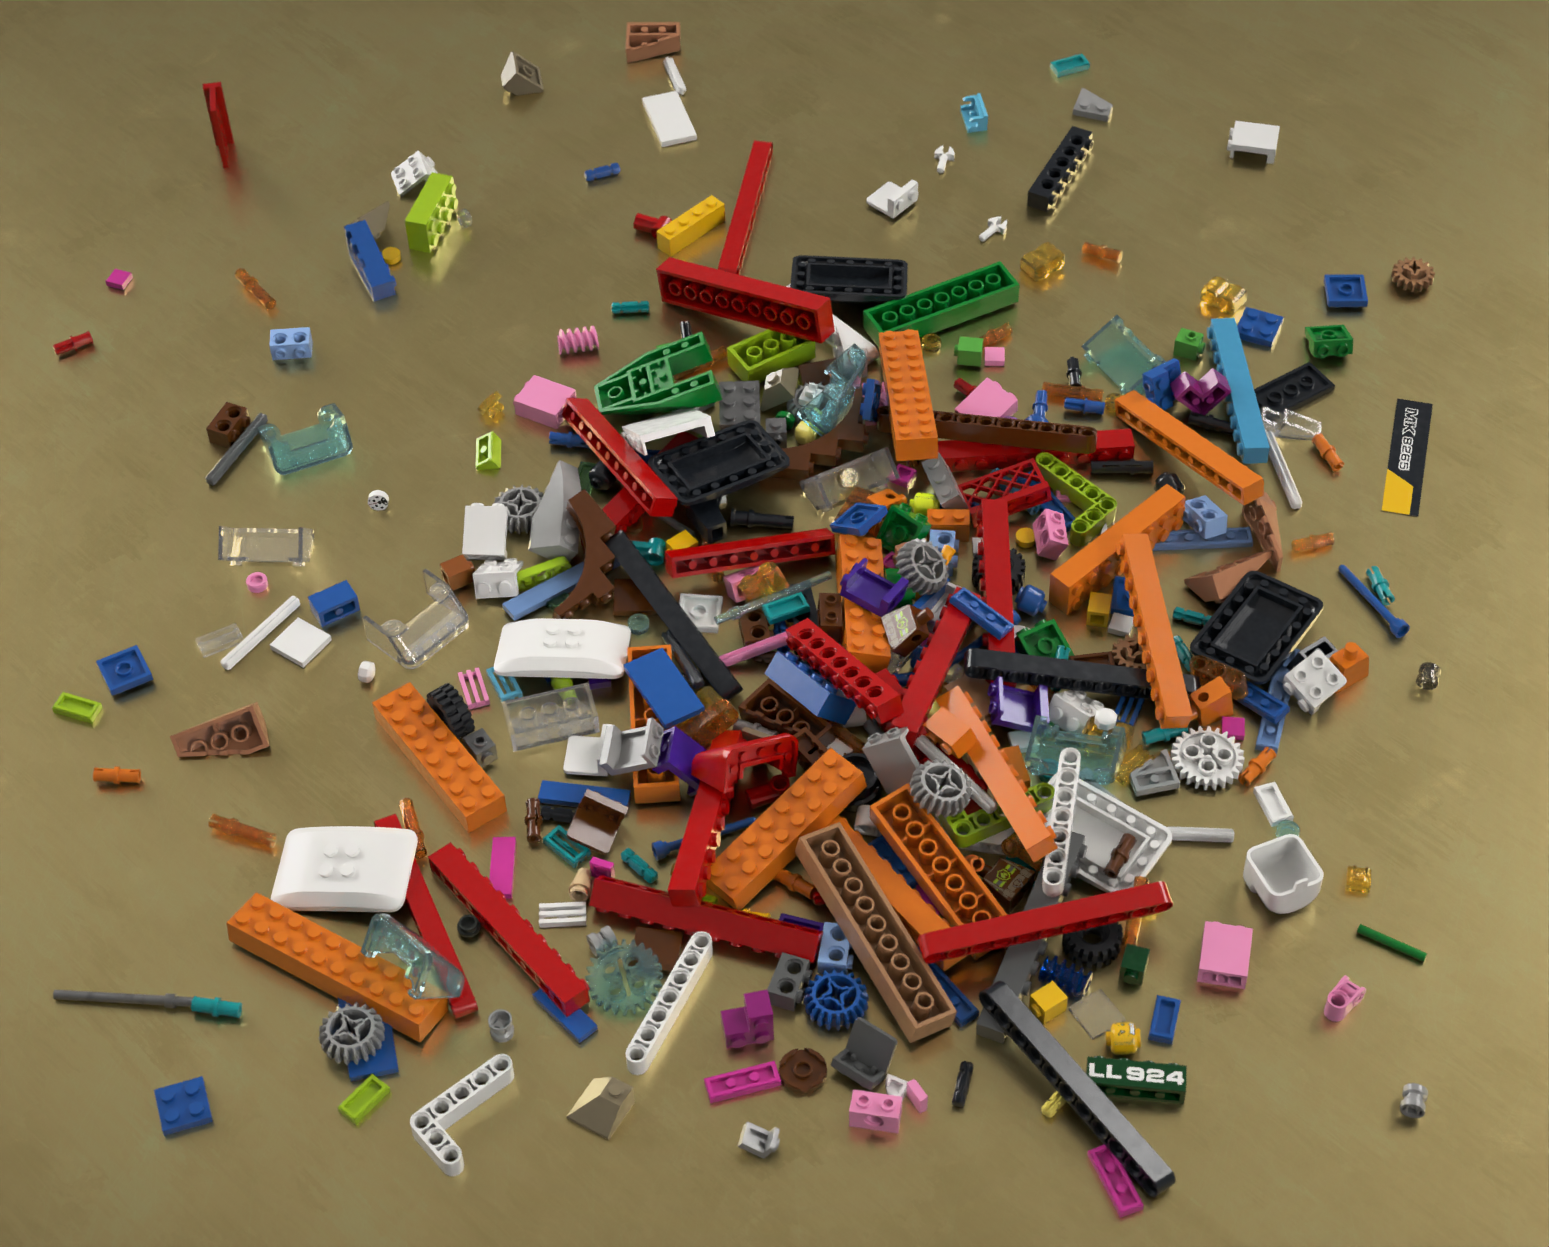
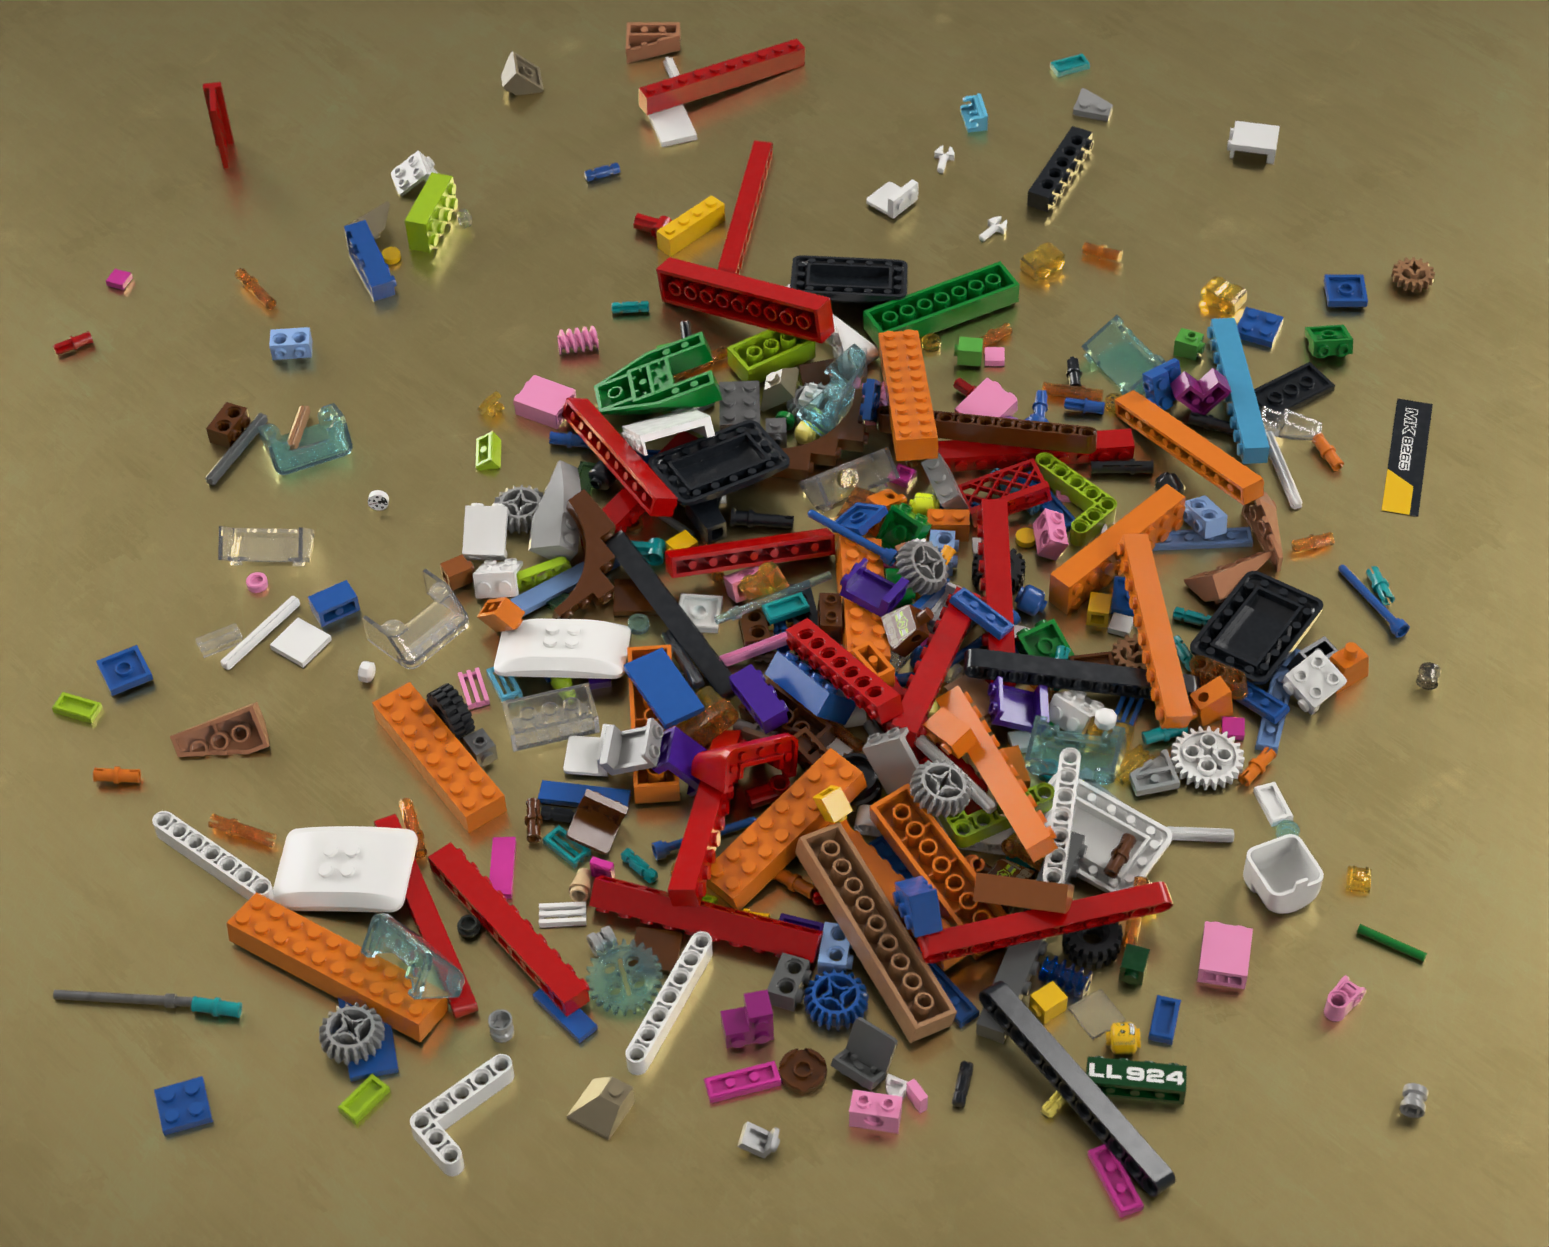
(210, 856): none -> white beam
(298, 427): none -> medium nougat axle
(501, 614): none -> orange brick
(721, 76): none -> red brick
(759, 698): none -> dark purple brick
(833, 804): none -> yellow brick
(873, 659): none -> orange brick
(887, 555): none -> blue piece
(918, 905): none -> blue wedge
(1023, 893): none -> dark orange brick

